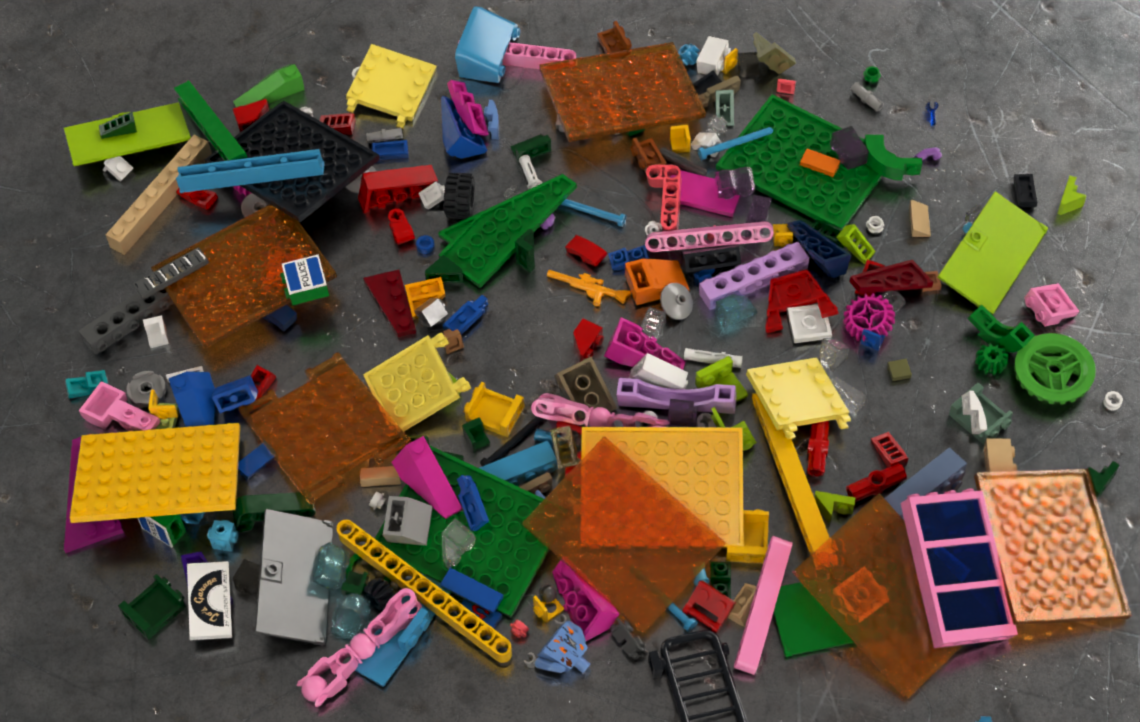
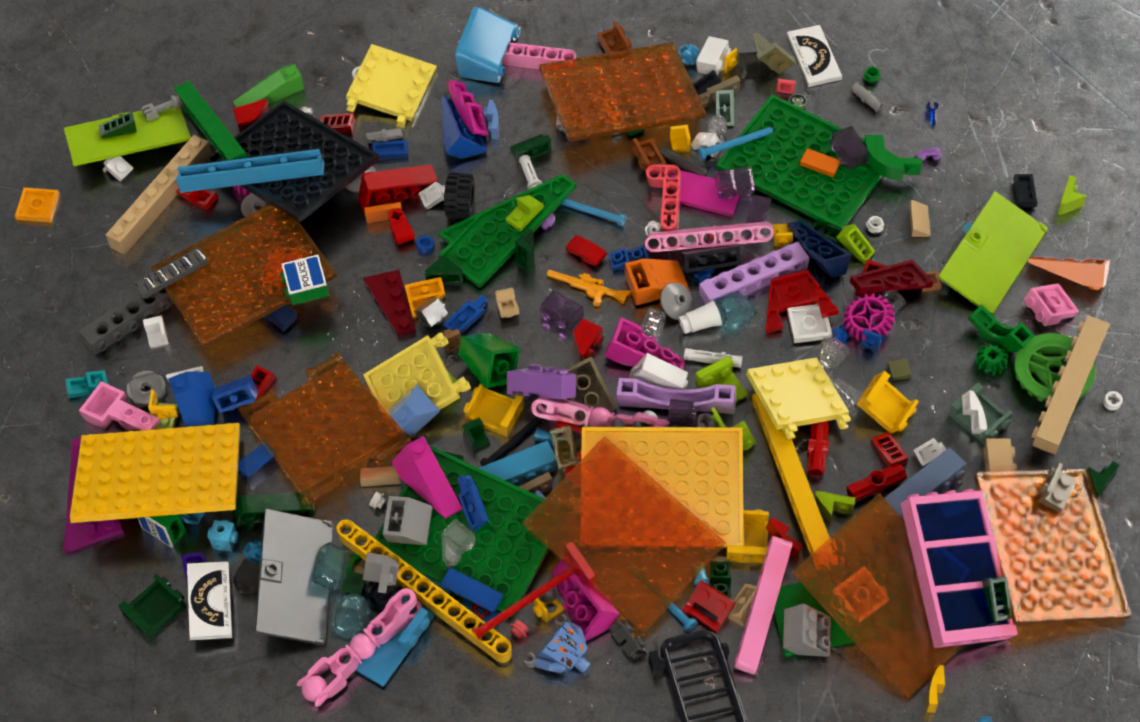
(37, 205): none -> light orange tile
(151, 112): none -> light grey hinge
(253, 551): none -> dark azure gear
(380, 212): none -> orange tile
(380, 569): none -> light grey brick
(413, 411): none -> medium blue slope
(489, 358): none -> green slope
(506, 303): none -> tan bracket
(525, 211): none -> lime slope
(542, 381): none -> medium lavender wedge
(561, 310): none -> clear purple brick
(578, 566): none -> red tile
(700, 318): none -> white plant
(779, 530): none -> red slope
(798, 100): none -> sand green tile
(806, 631): none -> light grey slope
(814, 56): none -> white tile
(841, 334): none -> blue piece
(886, 404): none -> yellow panel
(929, 451): none -> white bracket
(937, 686): none -> yellow slope
(1003, 588): none -> dark green slope
(1057, 489): none -> dark tan bracket
(1071, 384): none -> tan brick
(1087, 272): none -> orange wedge

